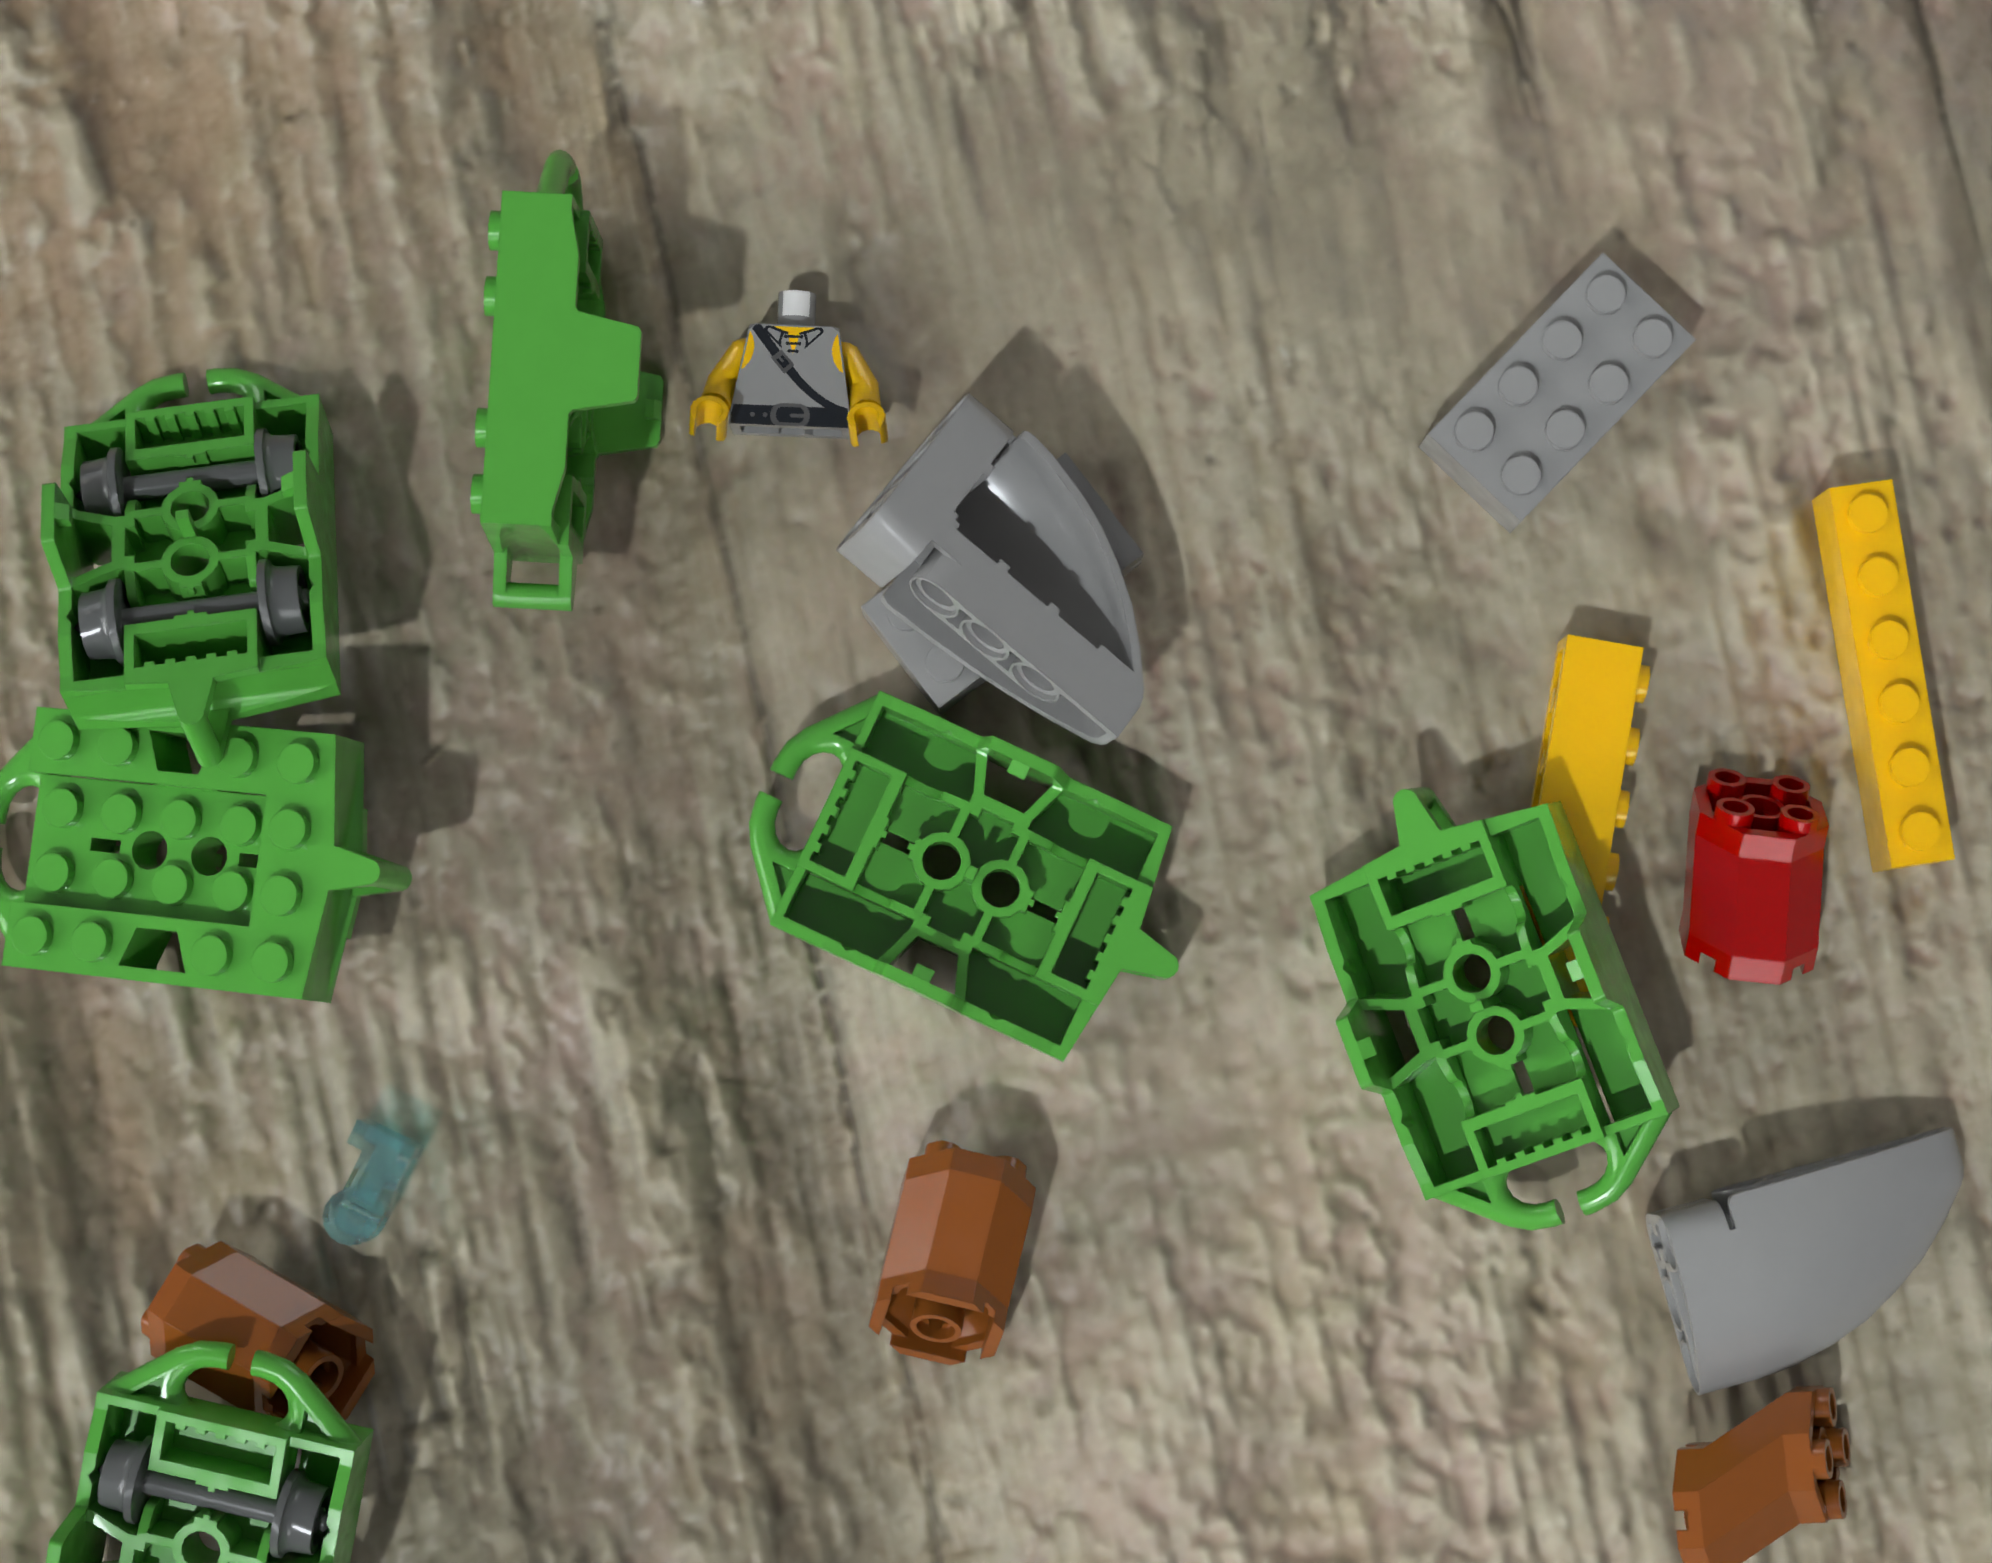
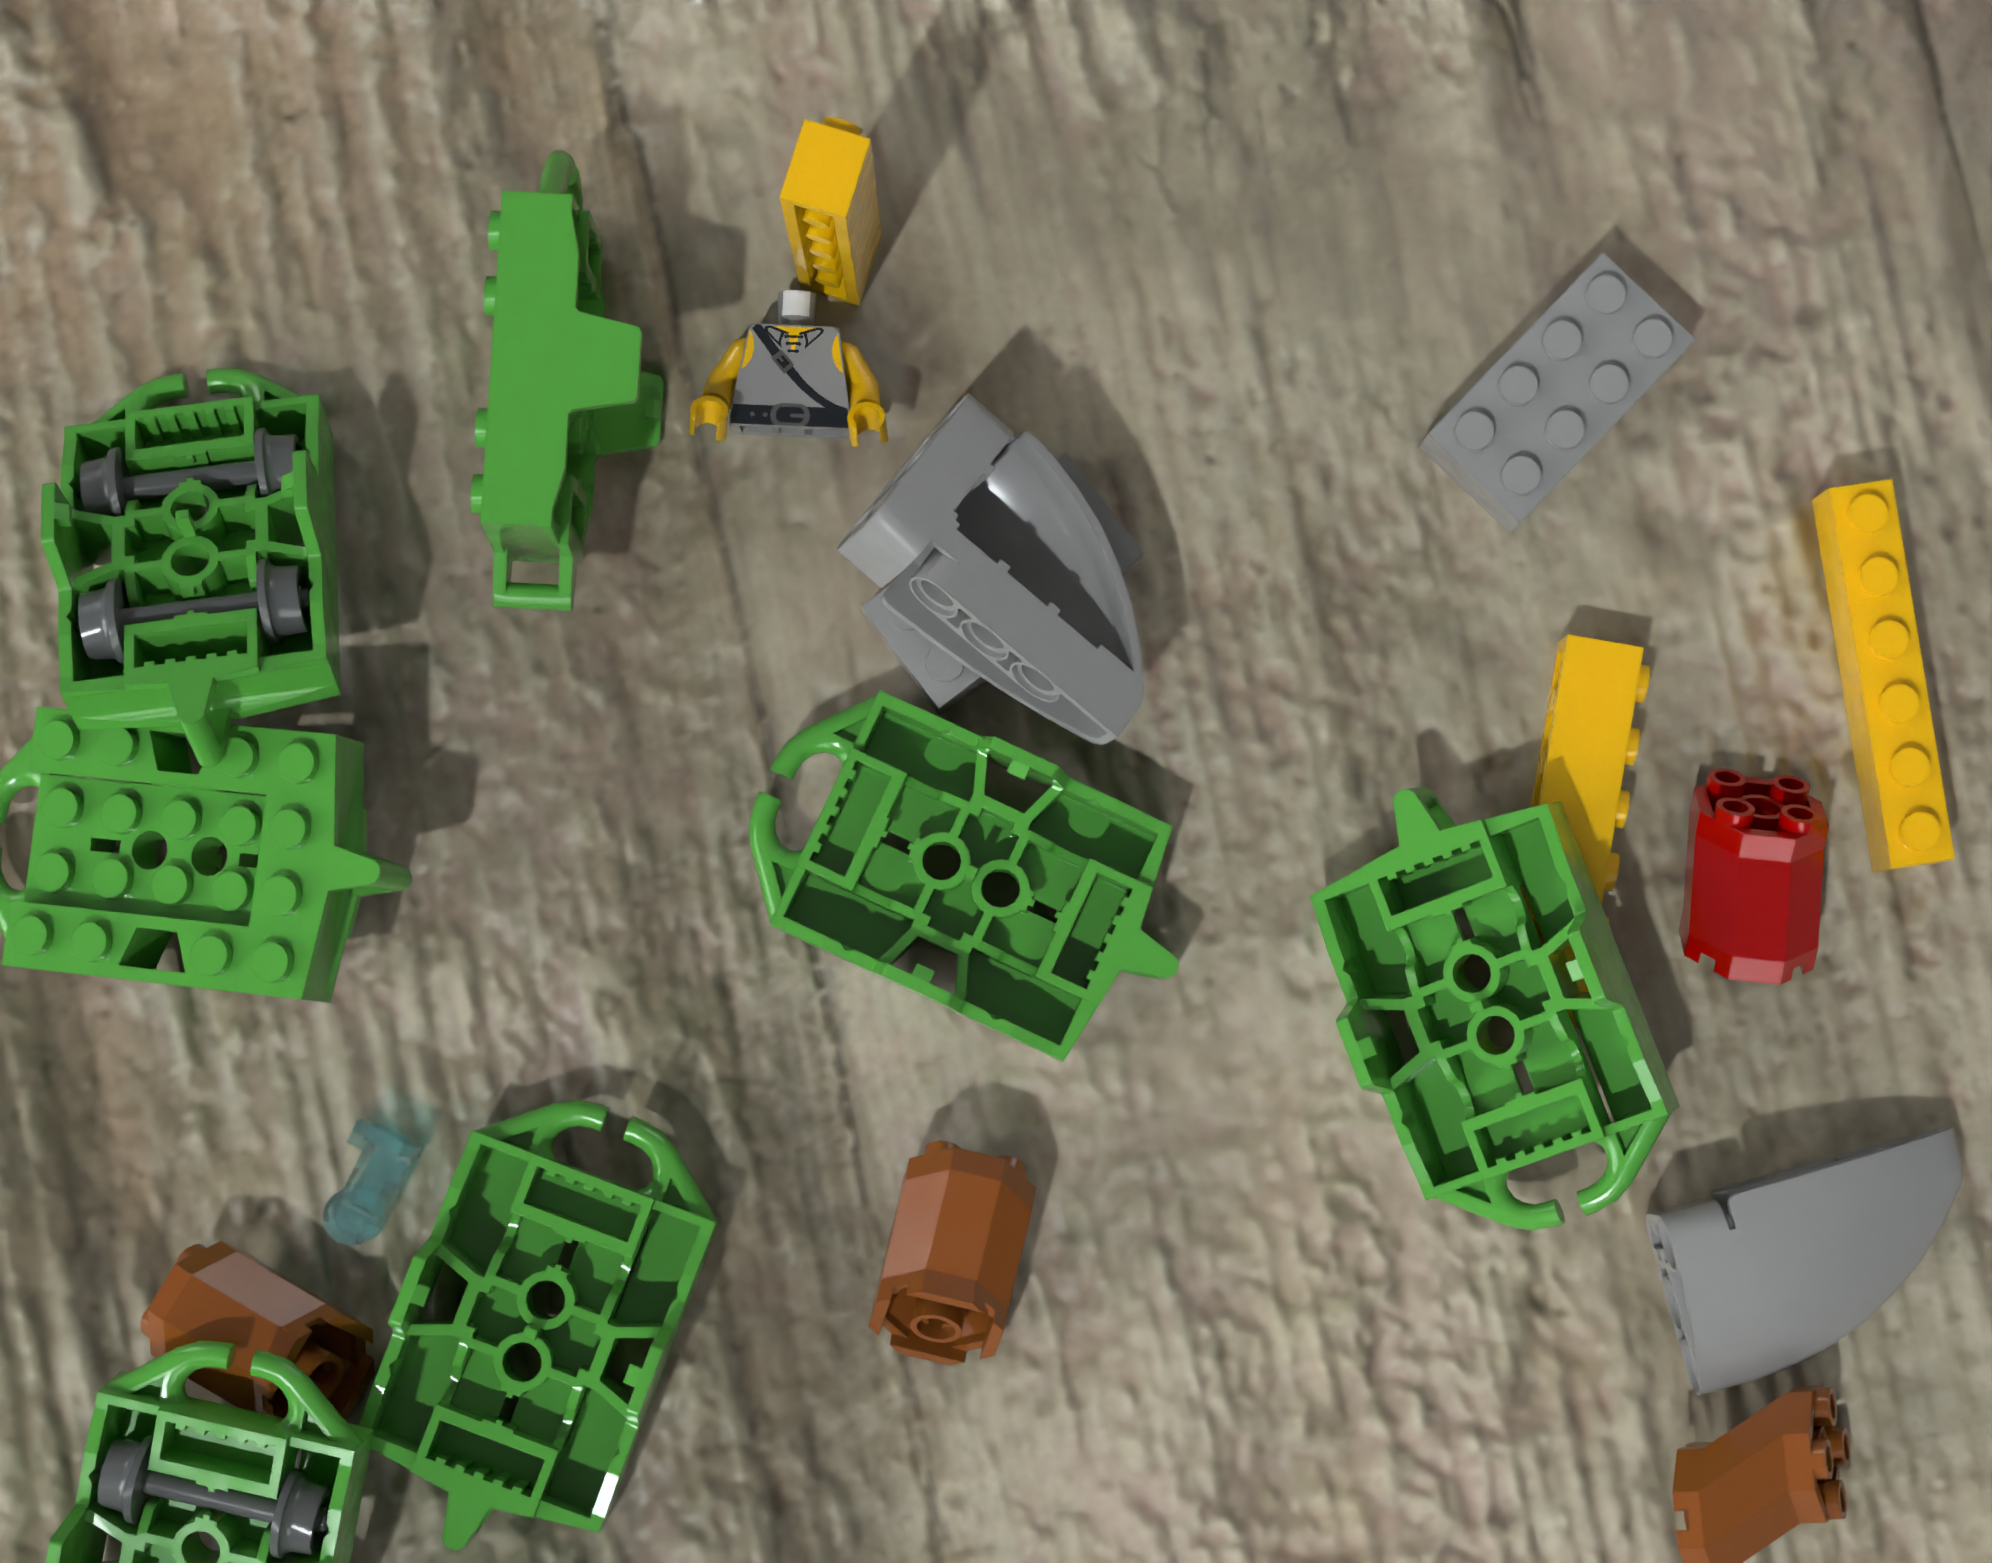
(504, 1234): none -> bright green piece
(832, 209): none -> yellow brick

